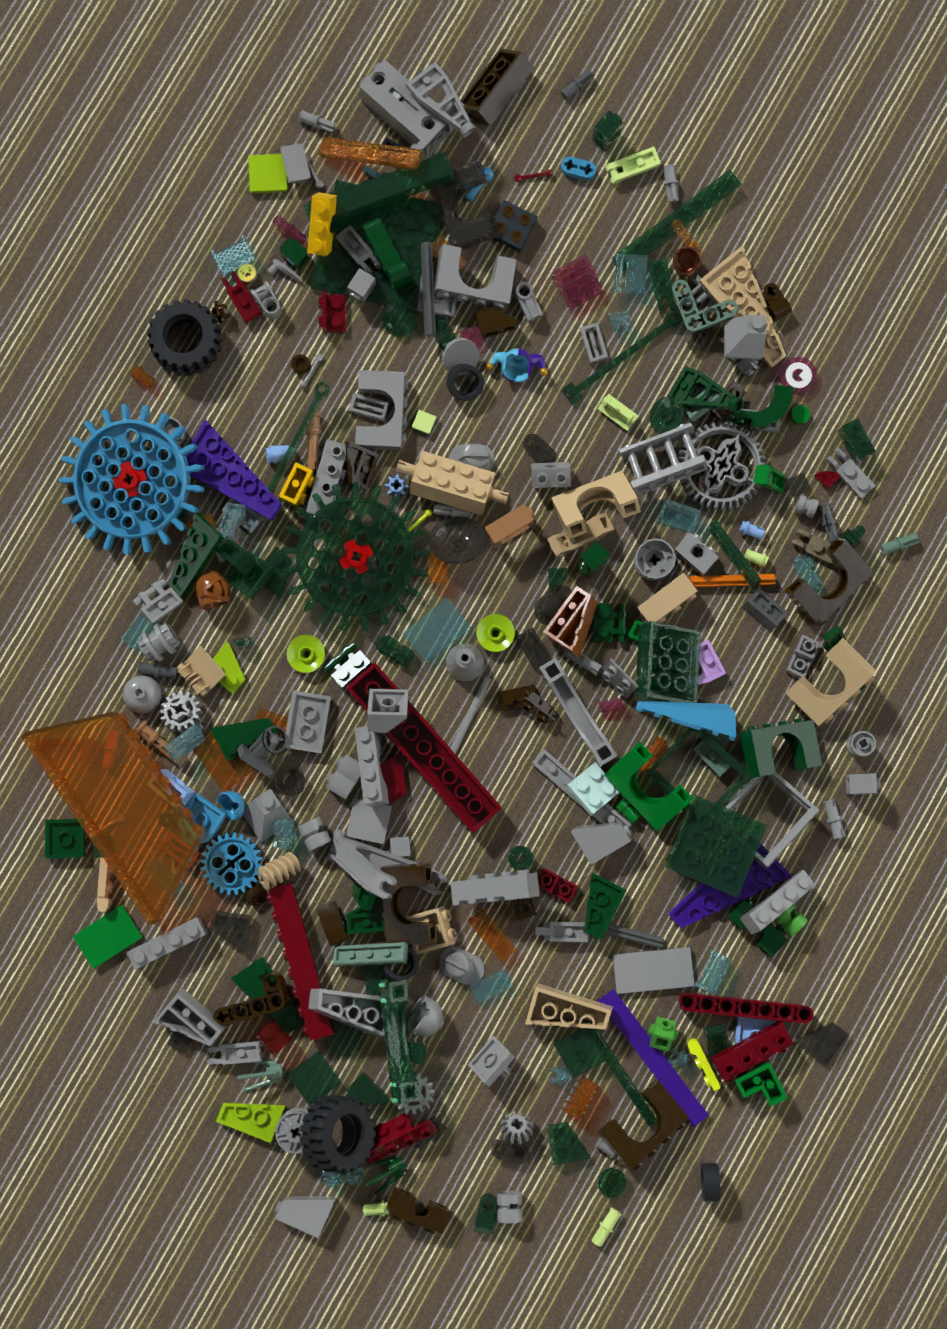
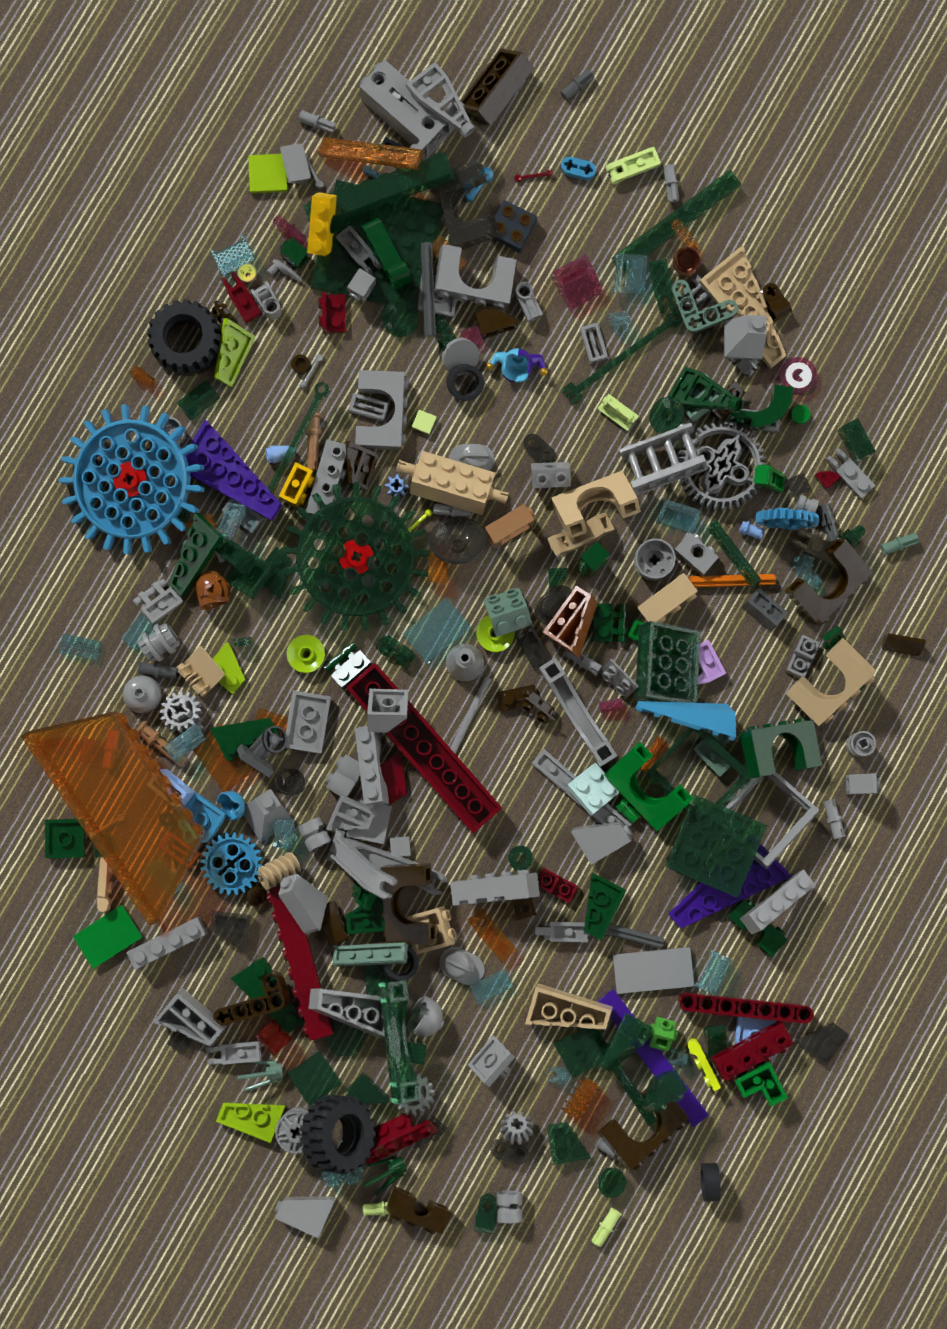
(80, 647): none -> clear light blue tile
(198, 400): none -> clear green slope
(232, 351): none -> lime wing
(303, 902): none -> light grey slope
(351, 815): none -> light grey wing
(508, 611): none -> sand green bracket
(607, 130): clear green brick -> none
(628, 1039): none -> clear green slope
(664, 1089): none -> clear green slope
(756, 558): yellowish green pin -> none
(787, 518): none -> dark azure gear
(791, 921): bright green wheel -> none
(903, 644): none -> dark brown slope

